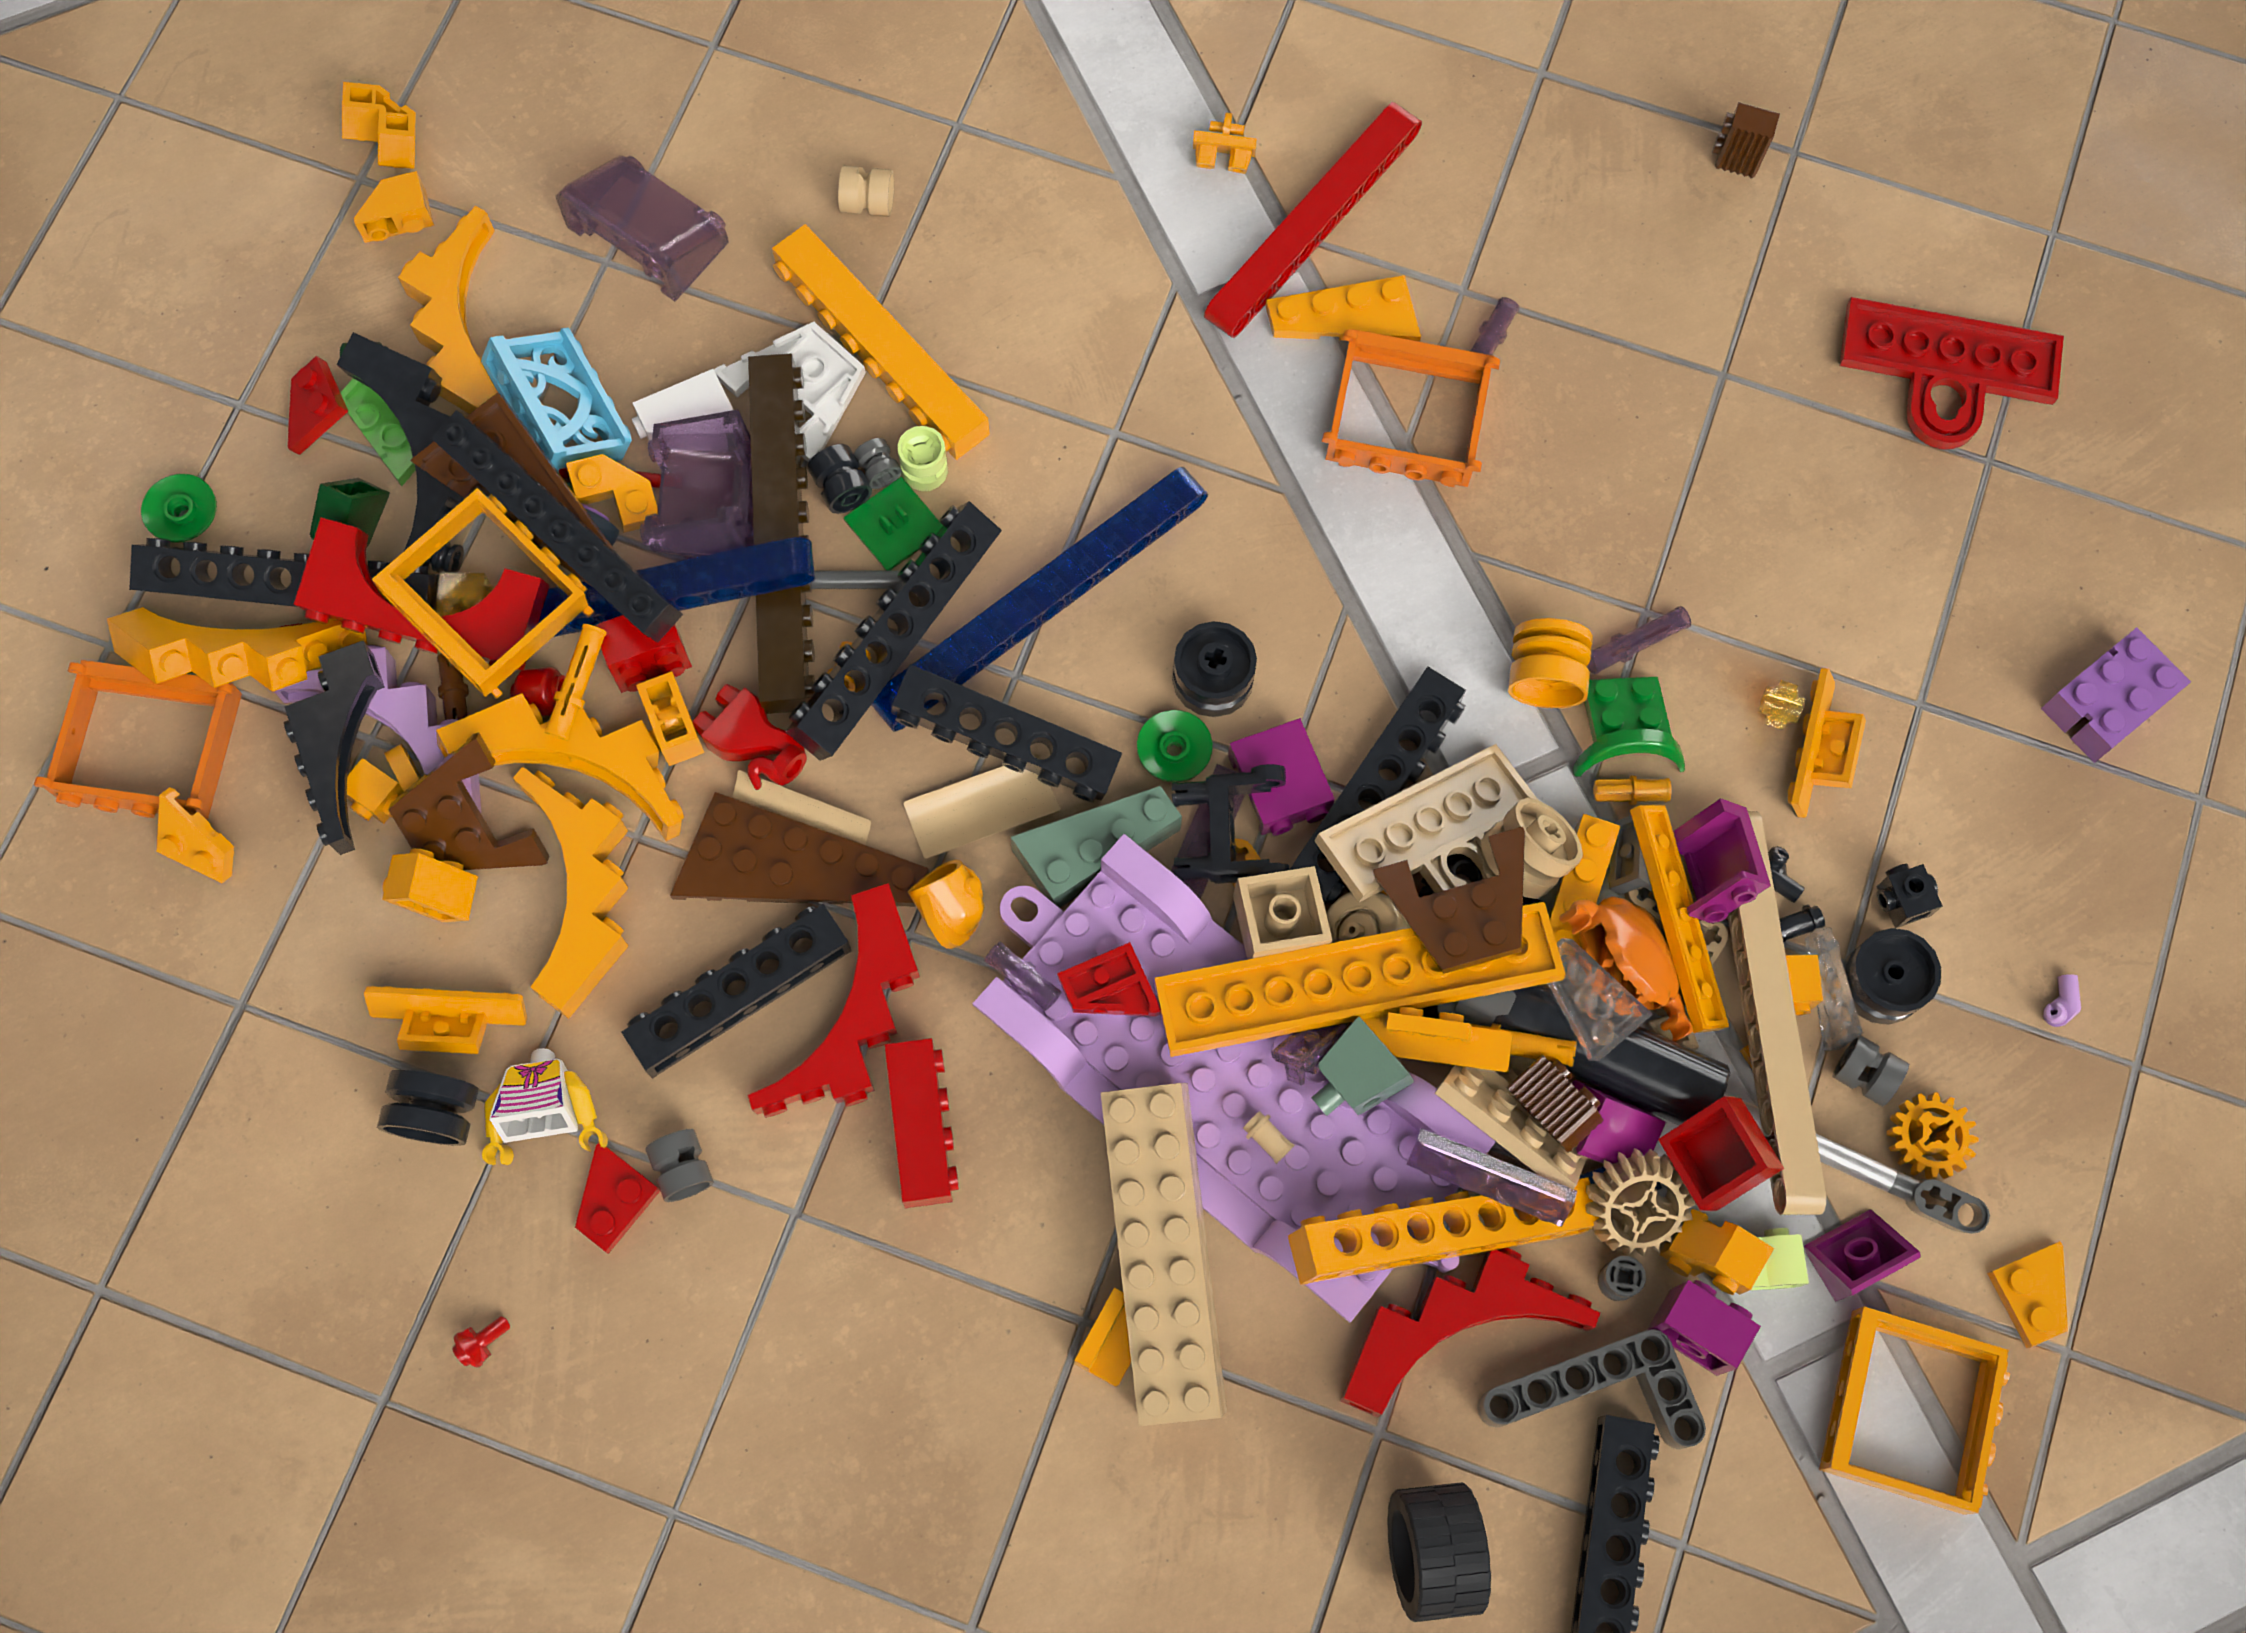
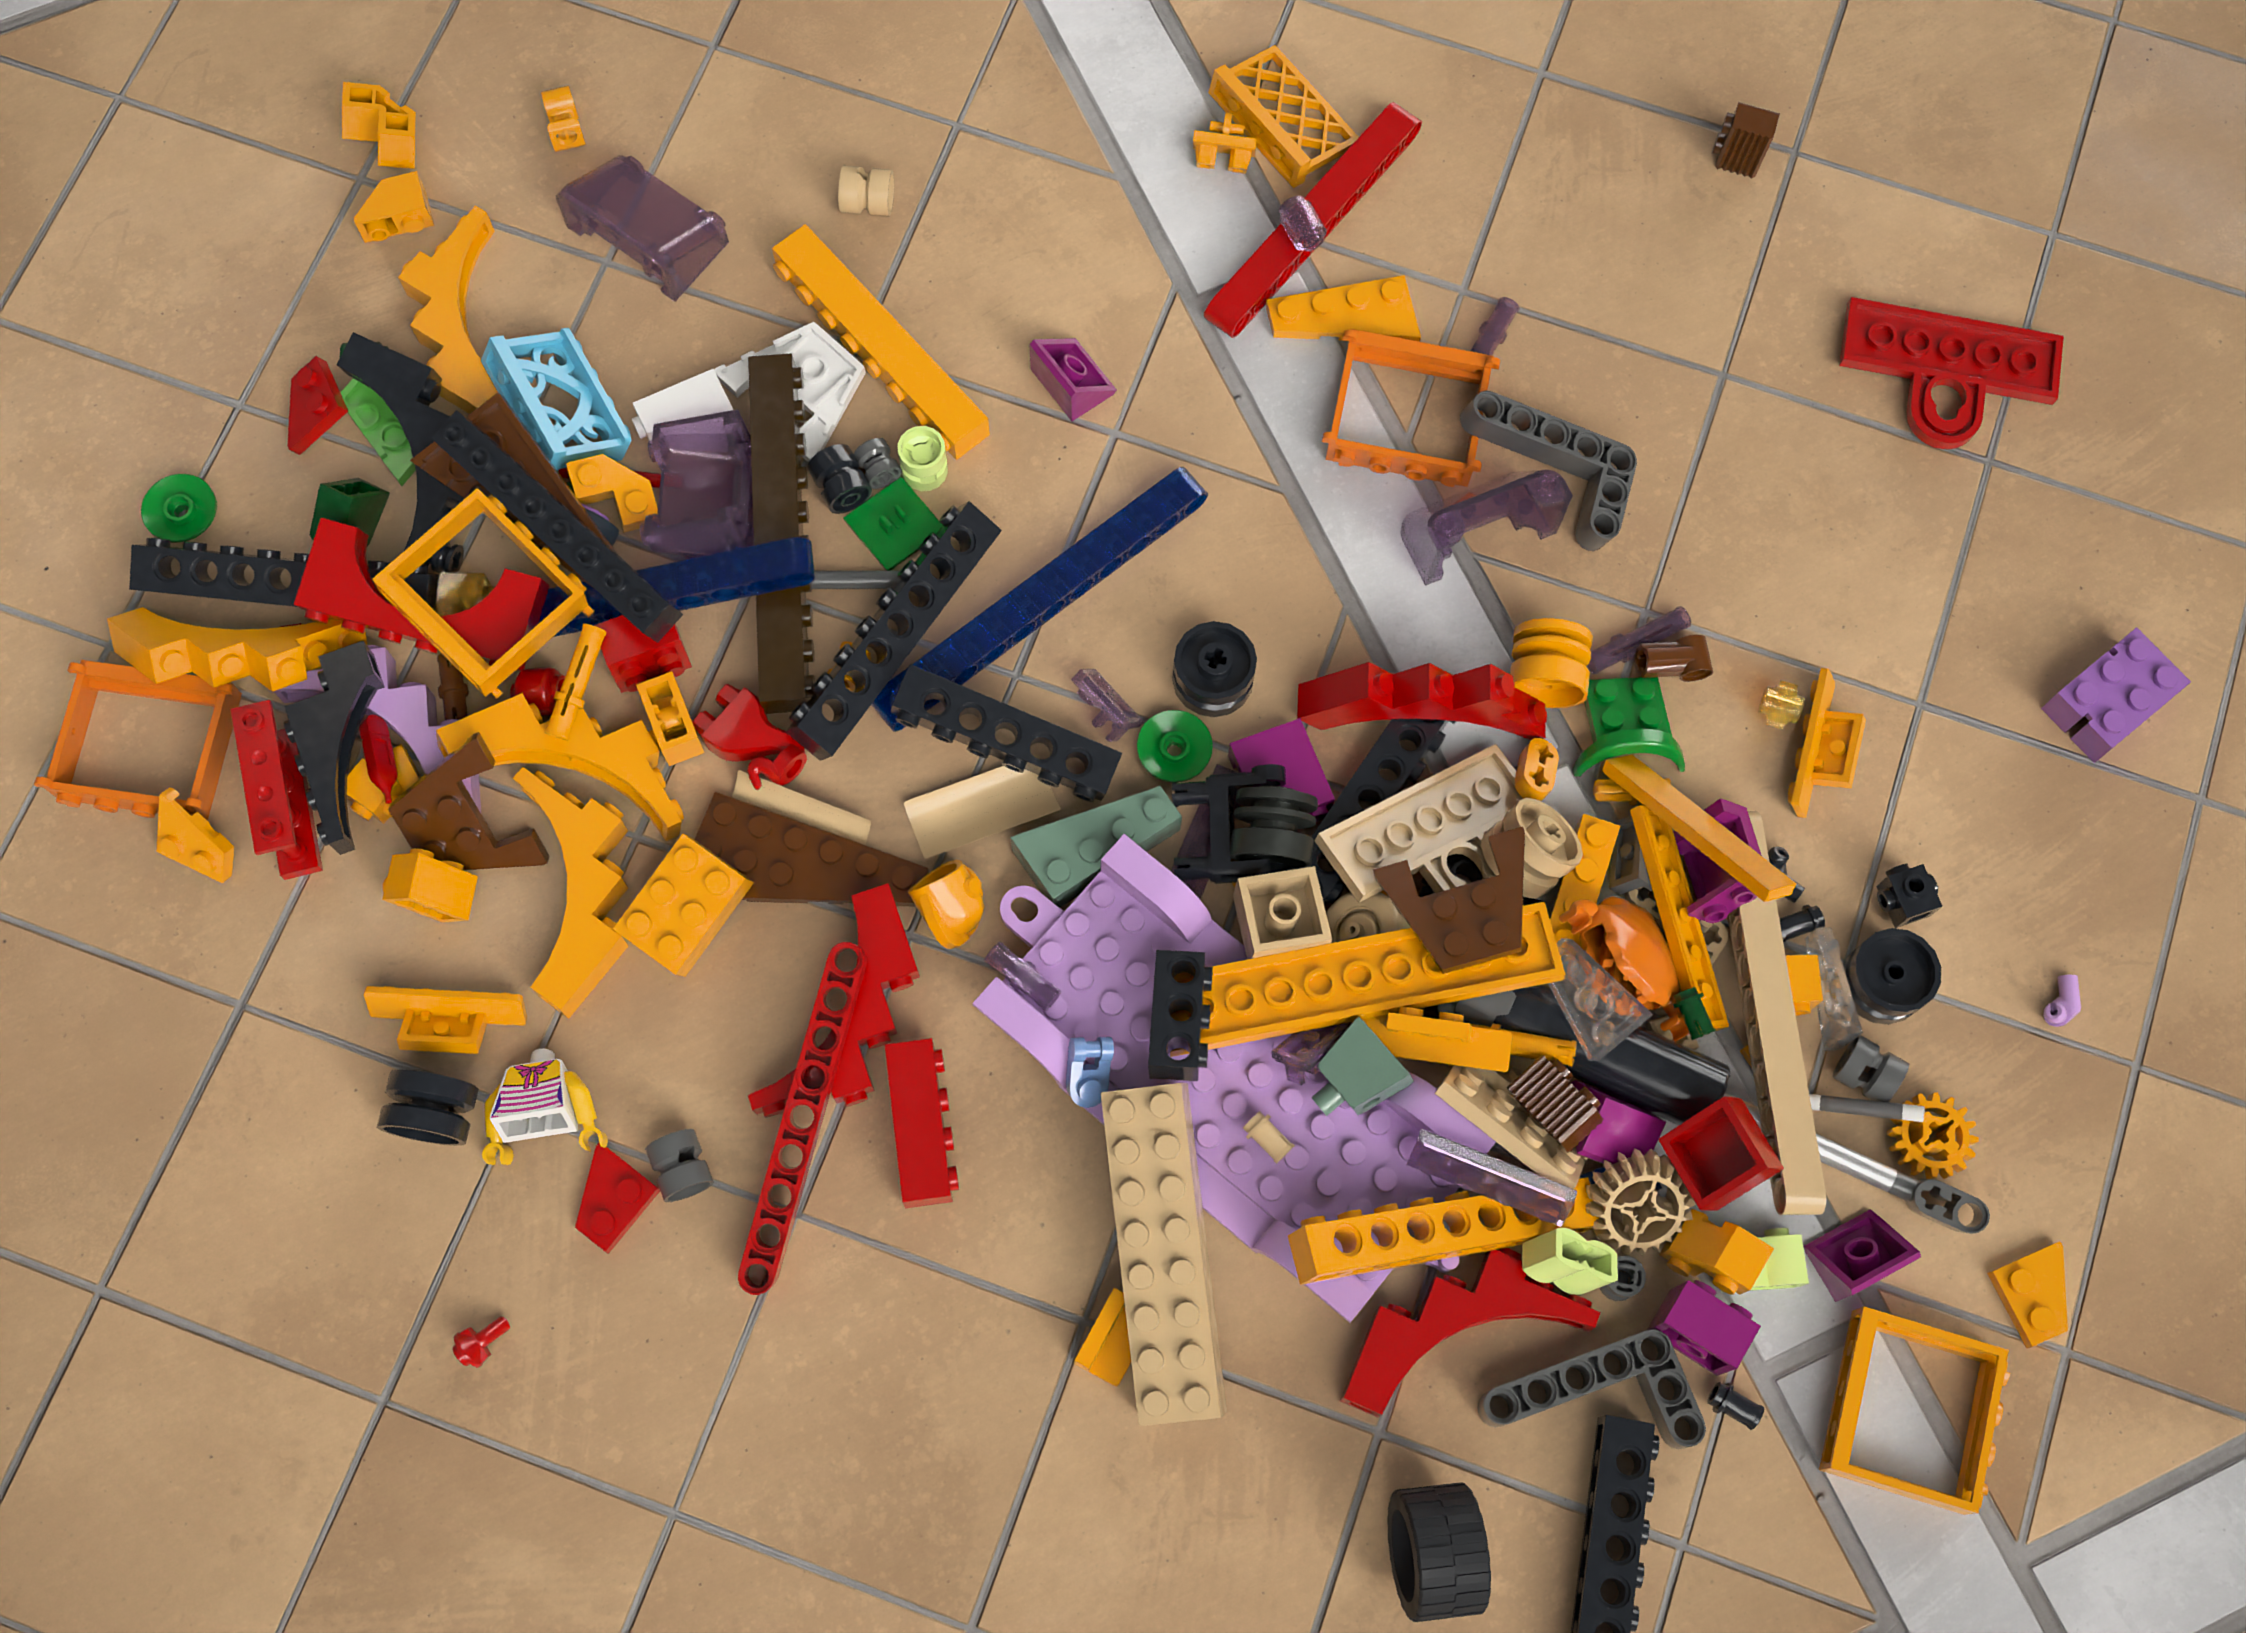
(275, 792): none -> red fence
(379, 754): none -> red piece
(562, 119): none -> light orange leg
(683, 905): none -> light orange brick
(729, 1010): black brick -> none
(789, 1133): none -> red beam
(1069, 375): none -> magenta slope
(1087, 1081): none -> medium blue plate
(1099, 692): none -> plate
(1110, 985): red wing -> none
(1174, 996): none -> black brick
(1273, 141): none -> light orange fence
(1274, 821): none -> pearl dark grey wheel
(1302, 223): none -> brick
(1423, 692): none -> red arch
(1527, 497): none -> clear purple windscreen
(1529, 766): none -> light orange beam
(1563, 455): none -> dark grey beam
(1569, 1261): none -> yellowish green brick
(1684, 658): none -> reddish brown piece
(1694, 1013): none -> dark green pin
(1699, 828): none -> light orange tile
(1735, 1405): none -> black pin
(1867, 1108): none -> flat silver bar

